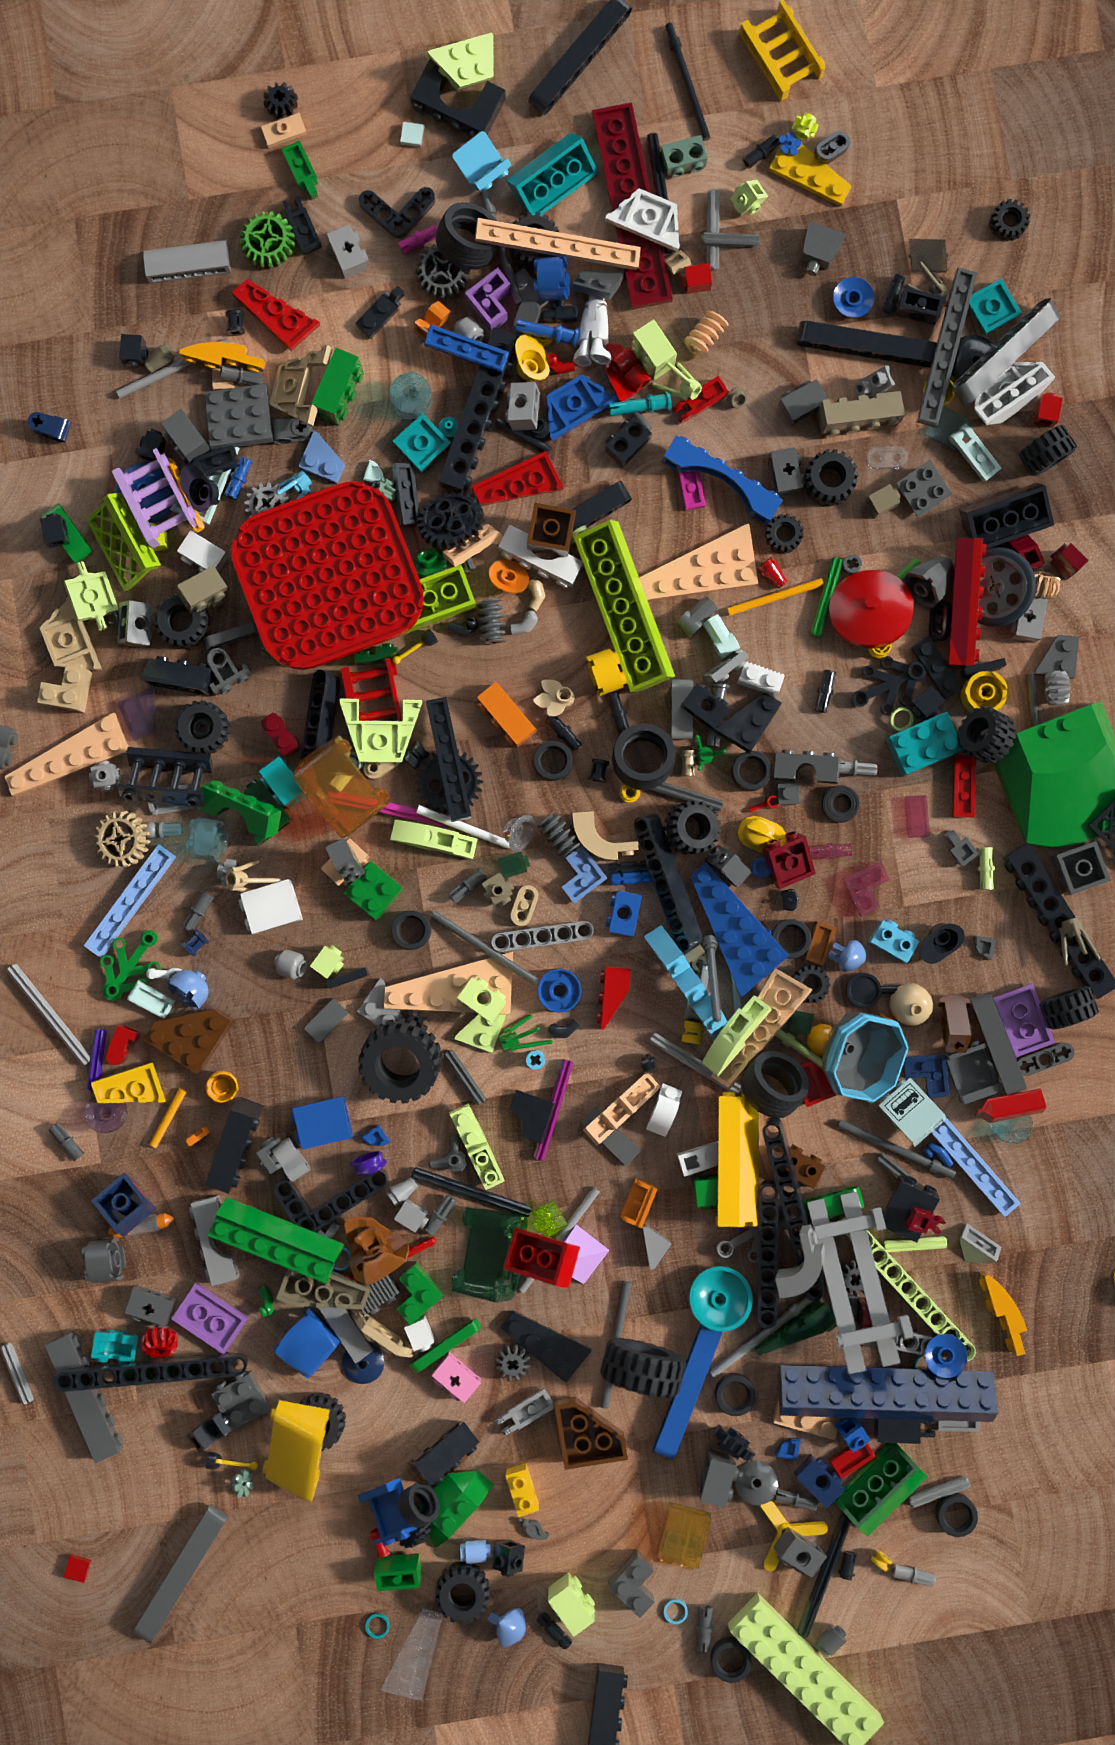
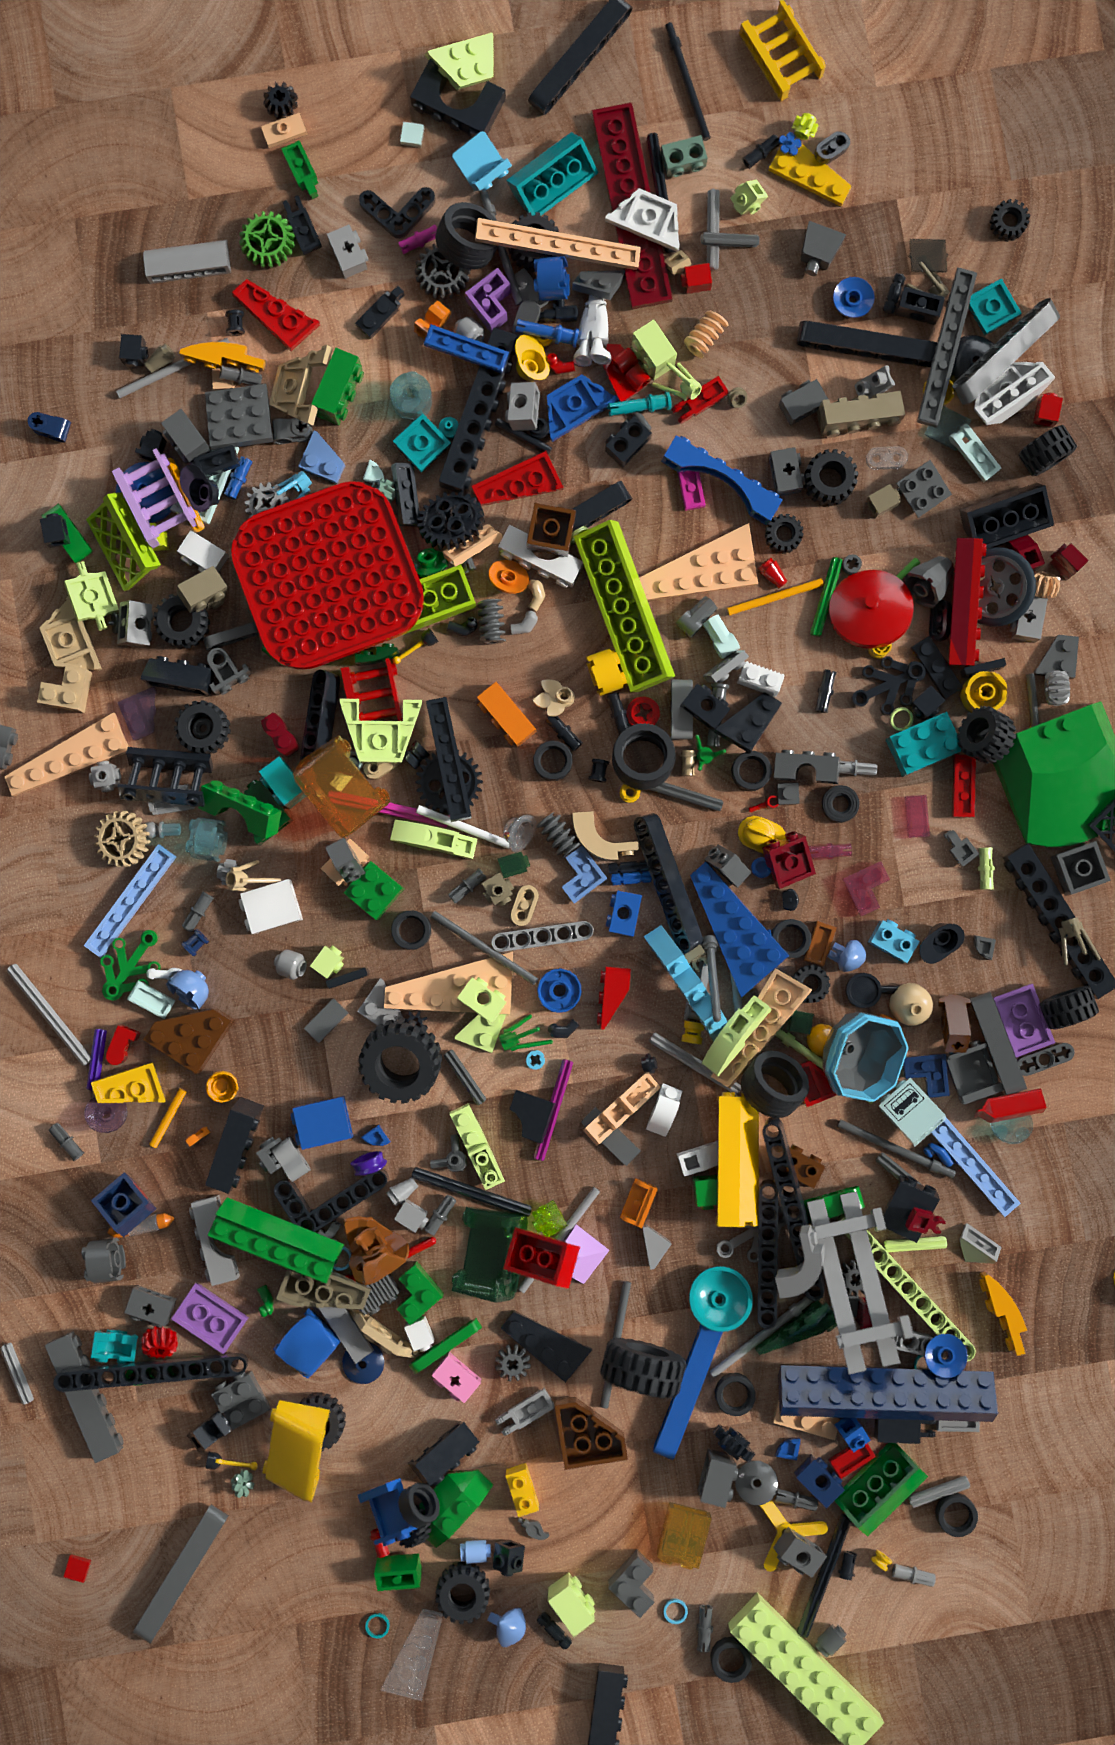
(647, 704): none -> red gear
(707, 824): black tyre -> none

